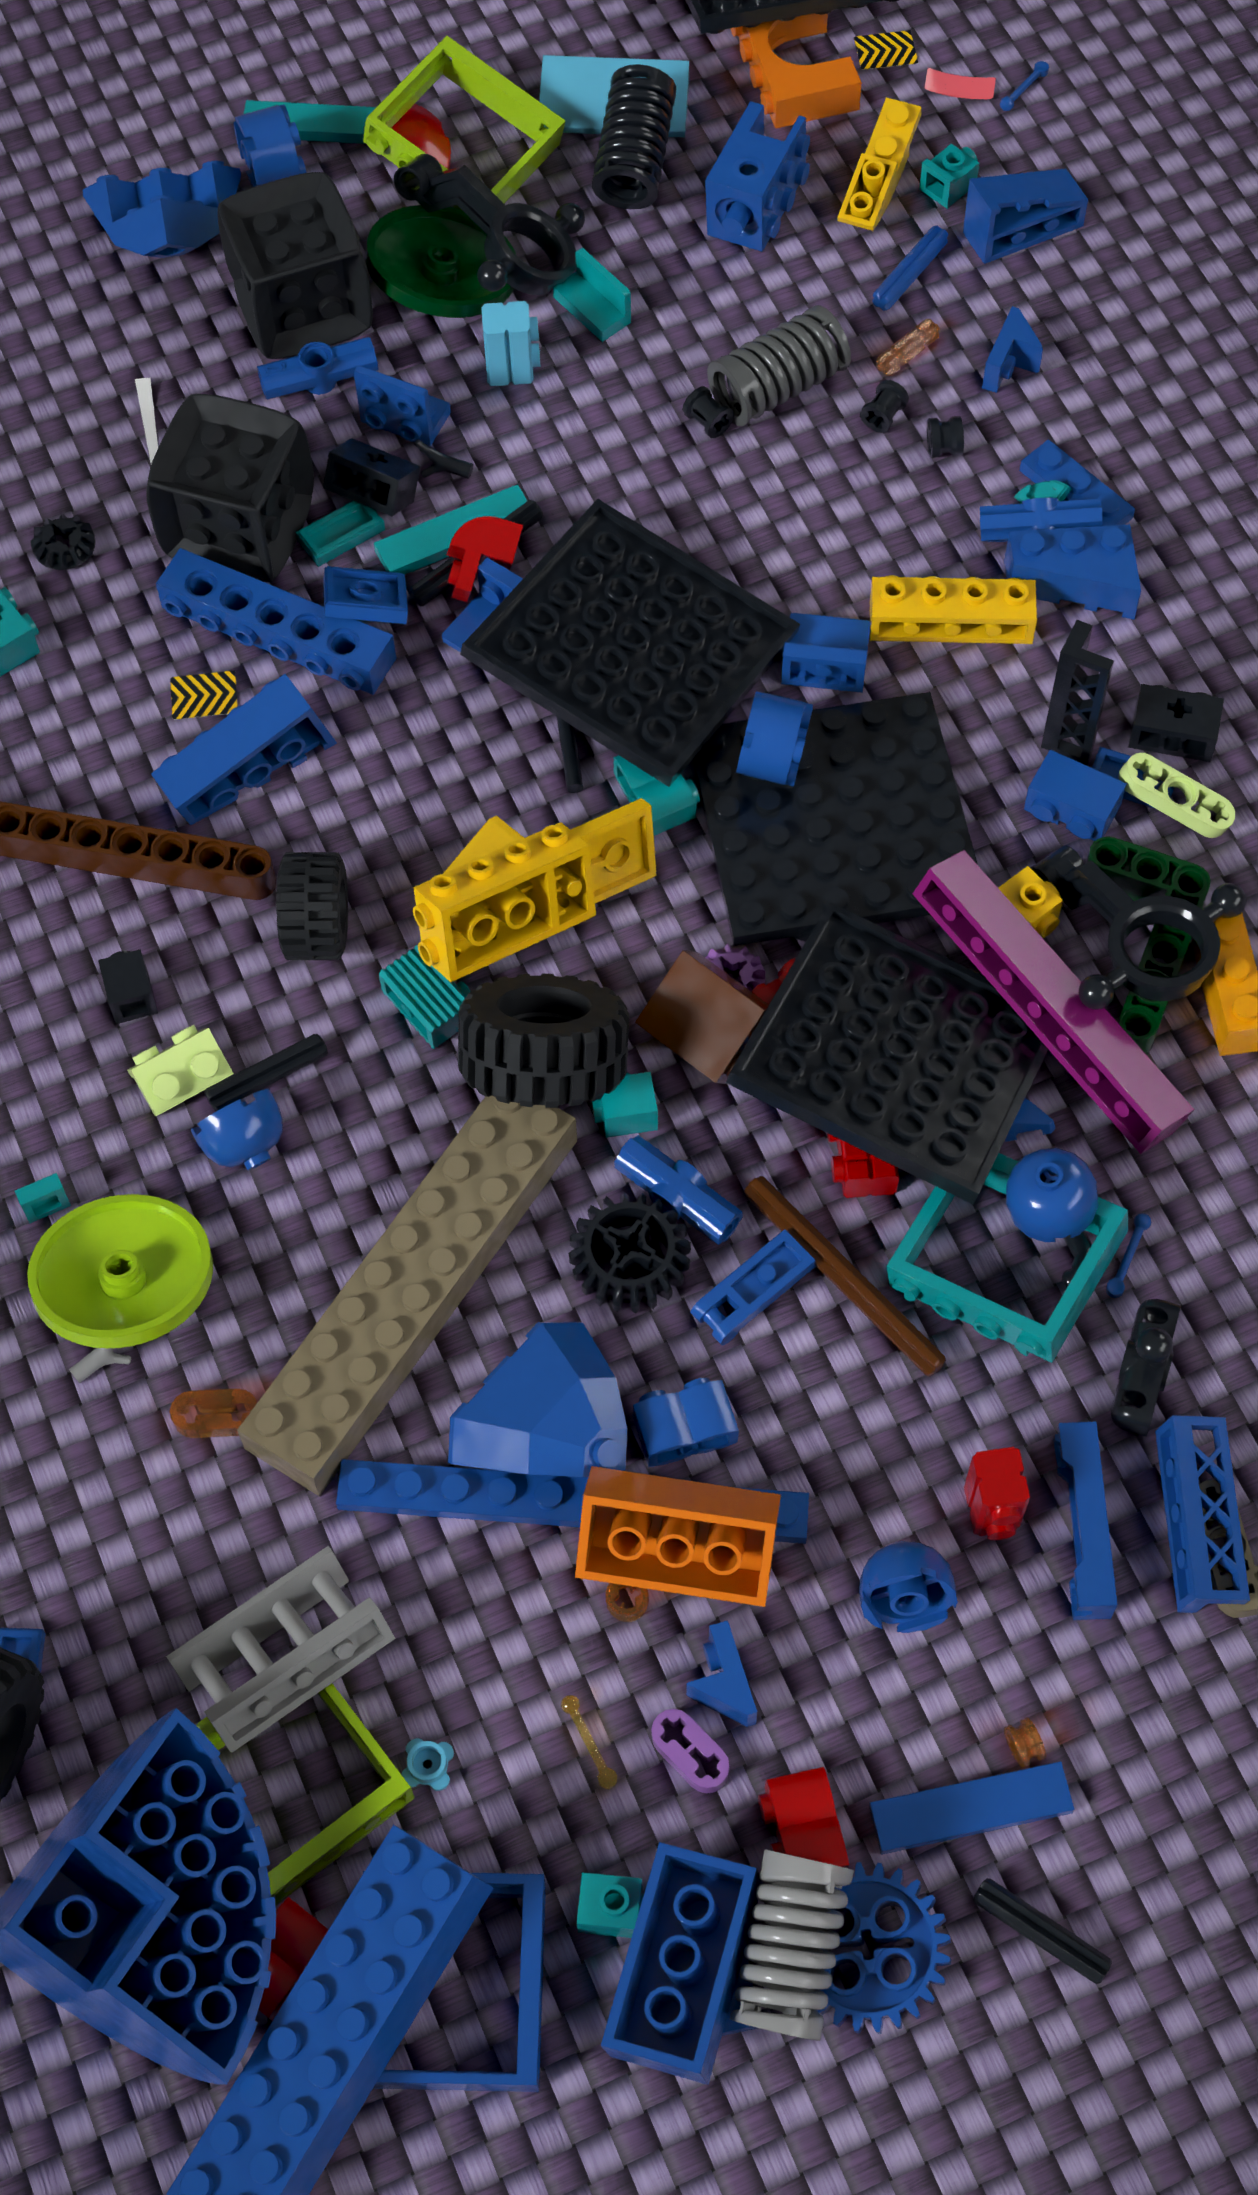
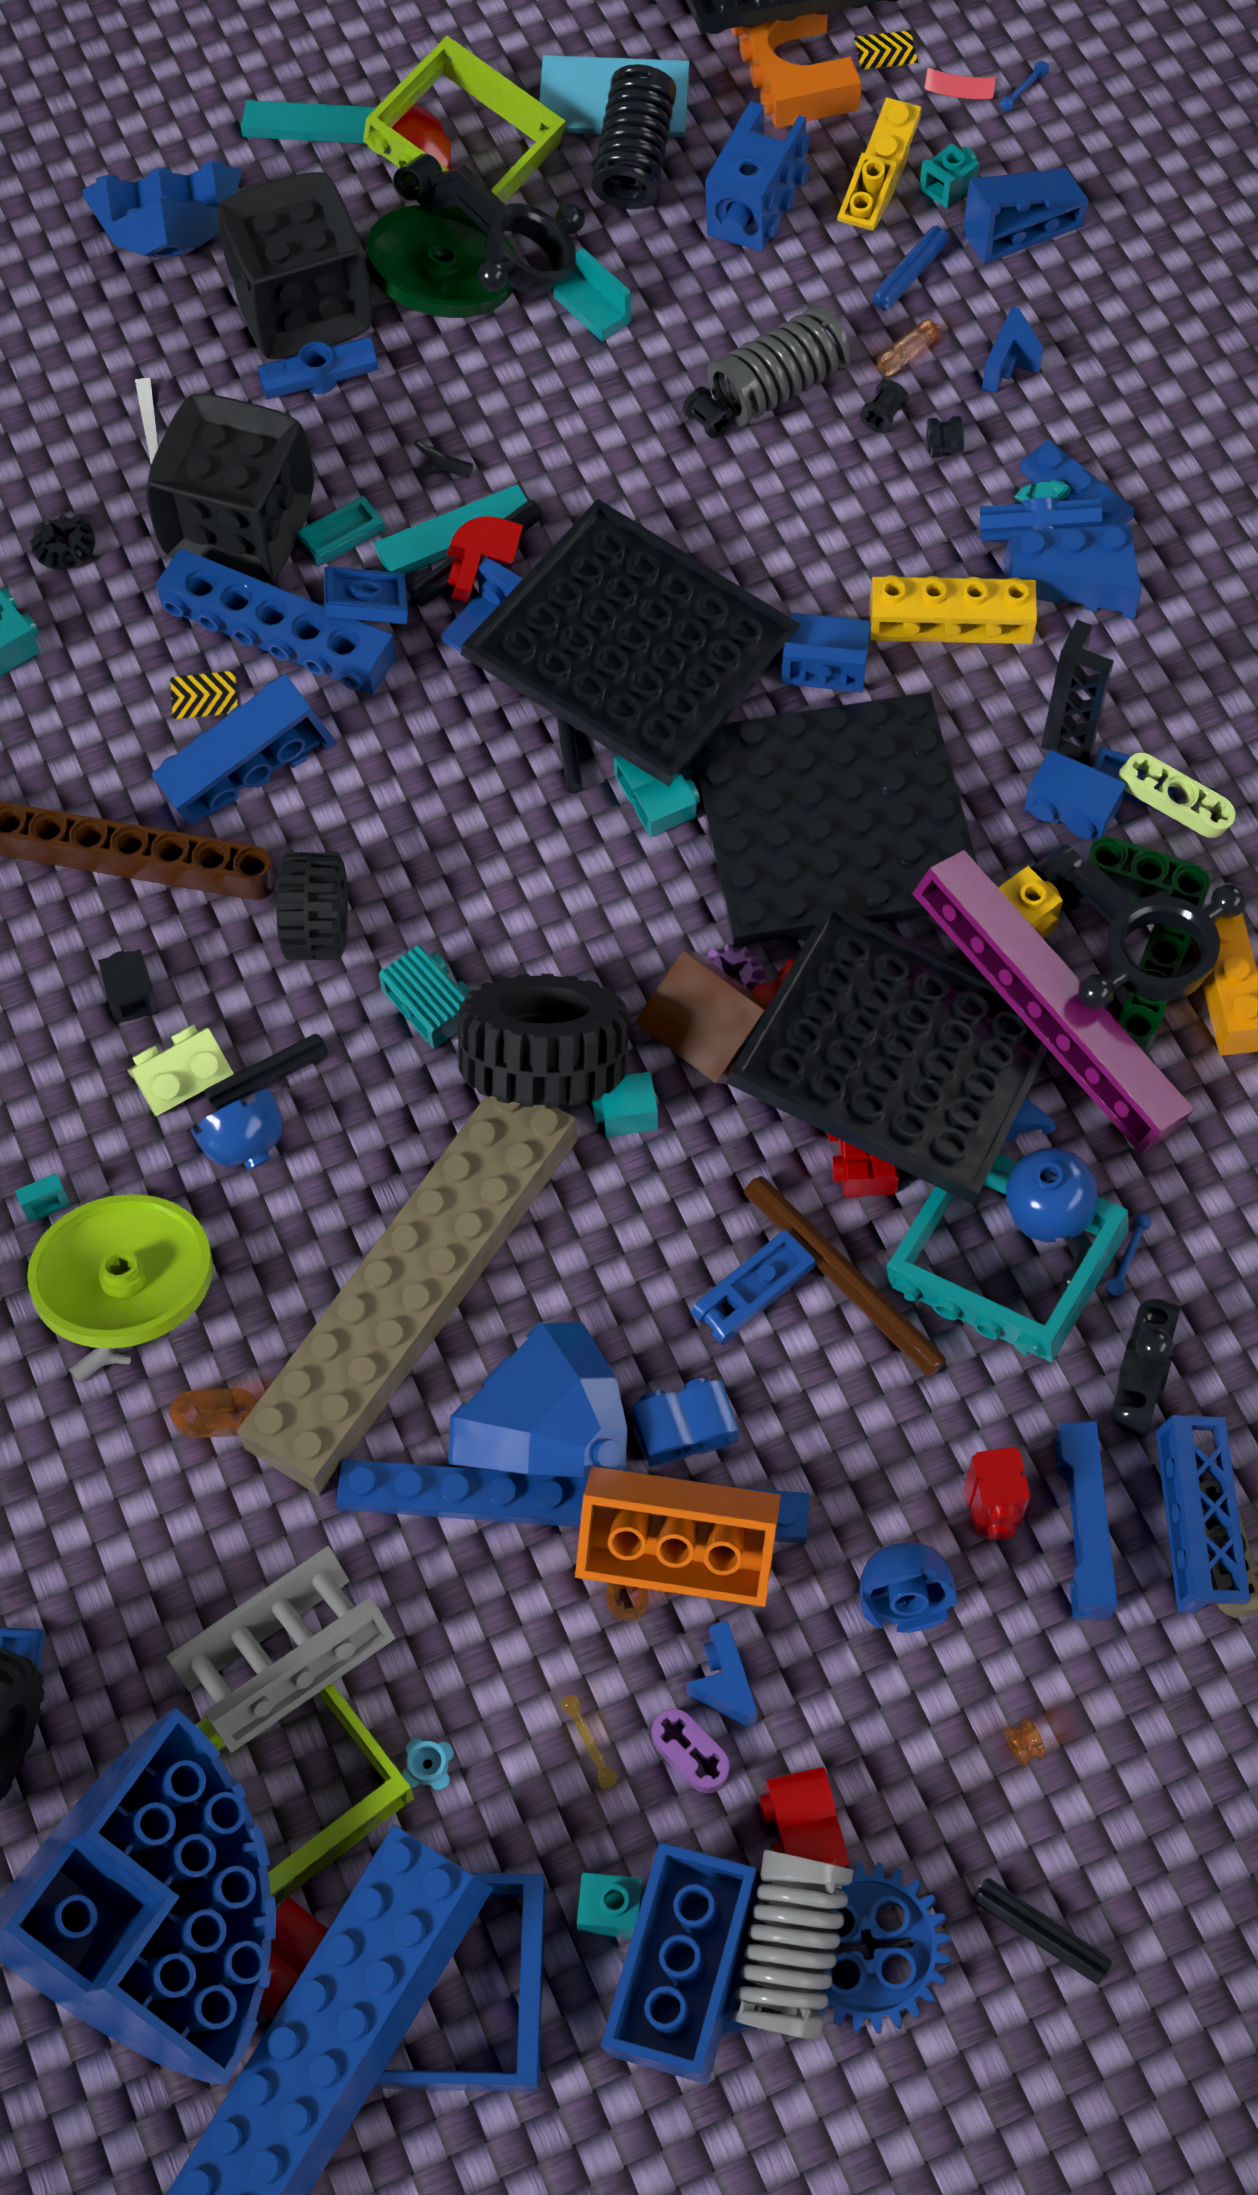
(268, 145): blue brick -> none
(371, 477): black brick -> none
(399, 406): blue bracket -> none
(508, 343): medium azure brick -> none
(522, 890): yellow wedge -> none
(603, 1232): black gear -> none
(679, 1188): blue piece -> none
(774, 738): blue brick -> none
(971, 1808): blue tile -> none
(1176, 722): black brick -> none

